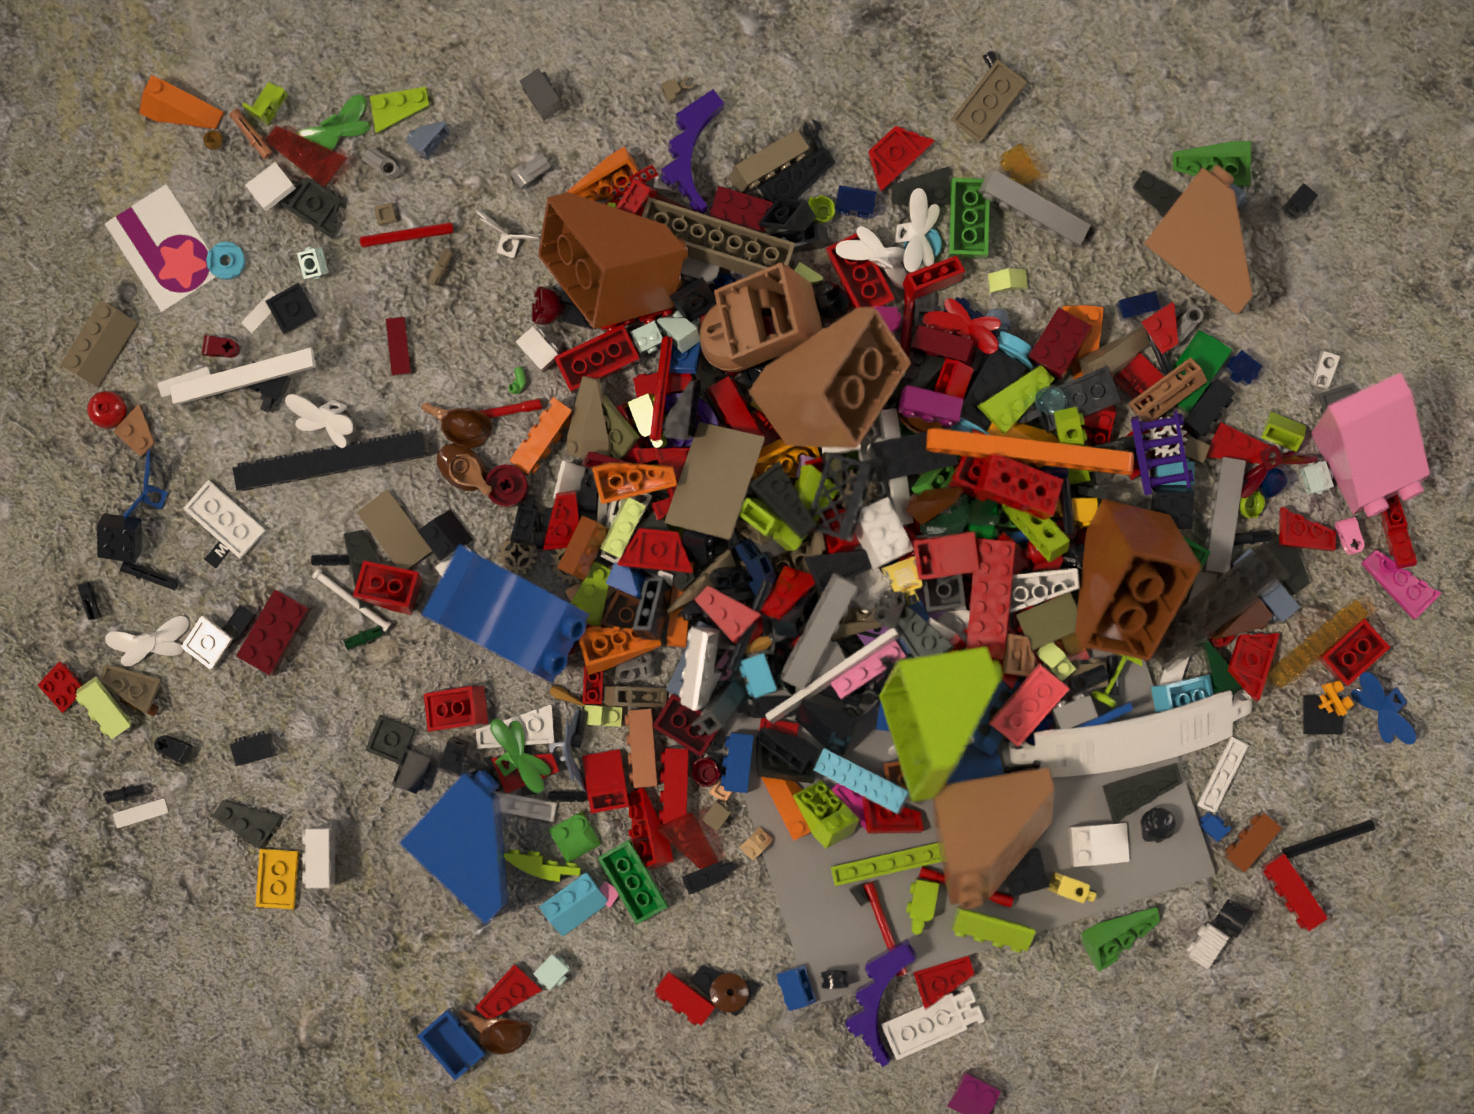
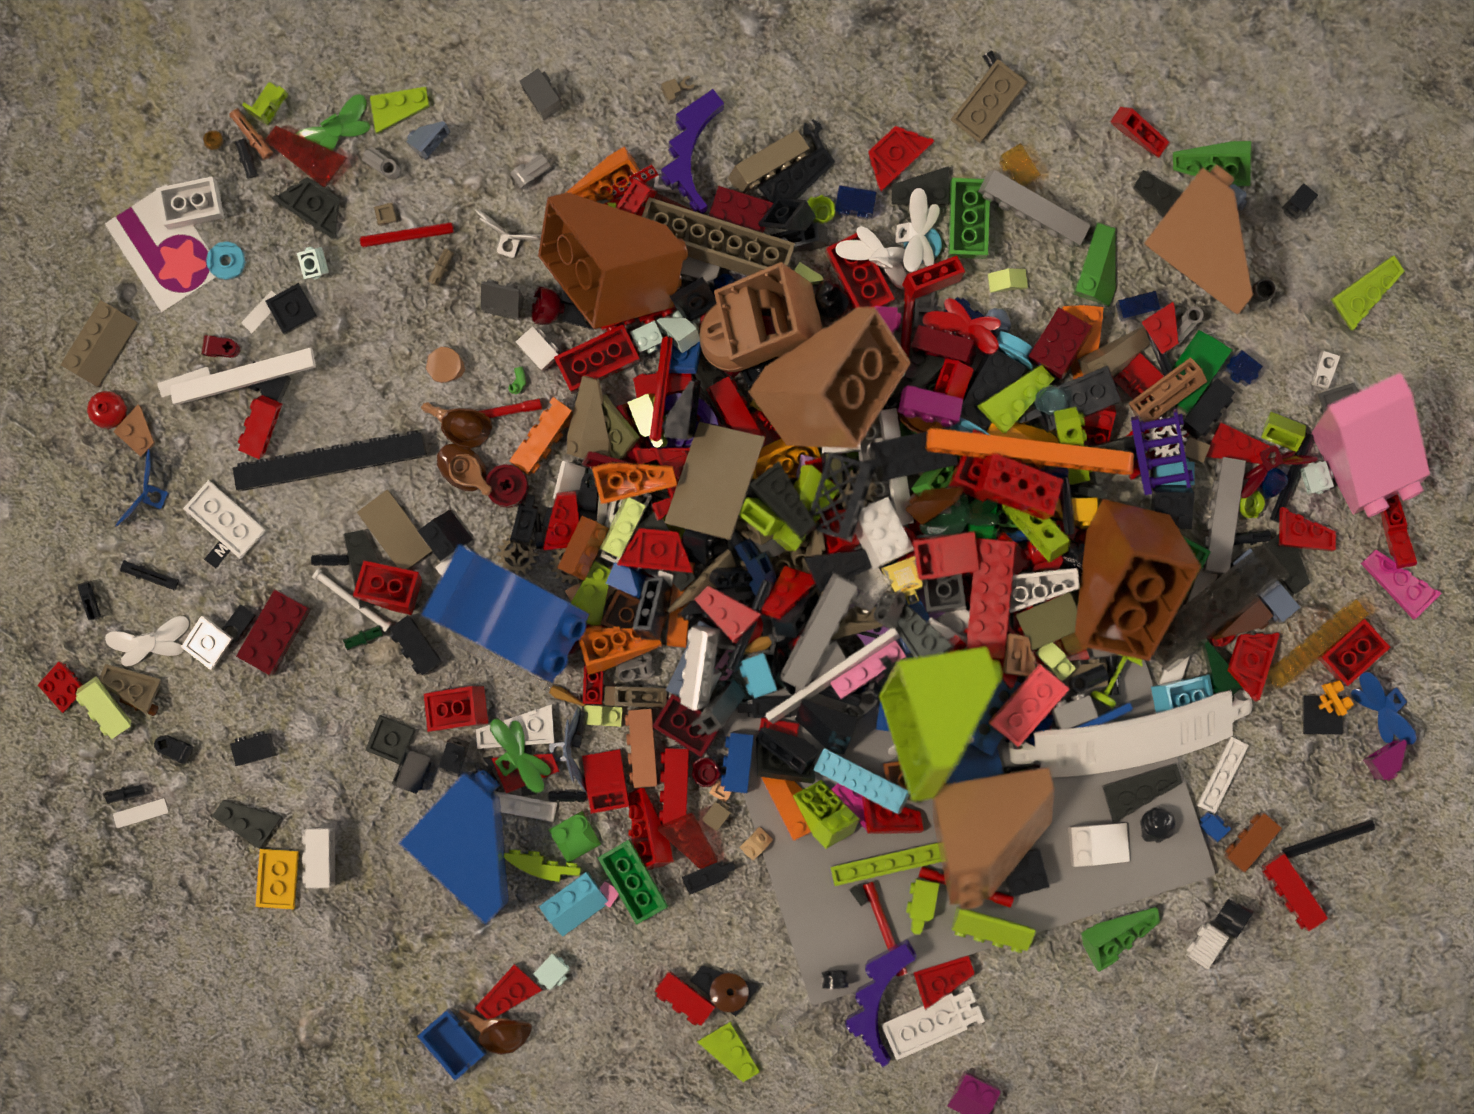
(119, 538): black brick -> none
(172, 105): orange wedge -> none
(190, 203): none -> white brick
(246, 158): none -> black pin
(259, 426): none -> red brick
(270, 186): white tile -> none
(317, 418): white piece -> none
(398, 346): dark red tile -> none
(415, 646): none -> black brick
(445, 365): none -> medium nougat hat
(501, 300): none -> dark grey slope
(730, 1051): none -> lime wing
(796, 987): blue brick -> none
(1071, 888): light yellow torso -> none
(1098, 273): none -> bright green wedge
(1139, 130): none -> red slope
(1271, 285): none -> dark grey piece
(1292, 475): none -> black axle
(1349, 533): bright pink piece -> none
(1359, 297): none -> lime wing
(1387, 760): none -> magenta slope

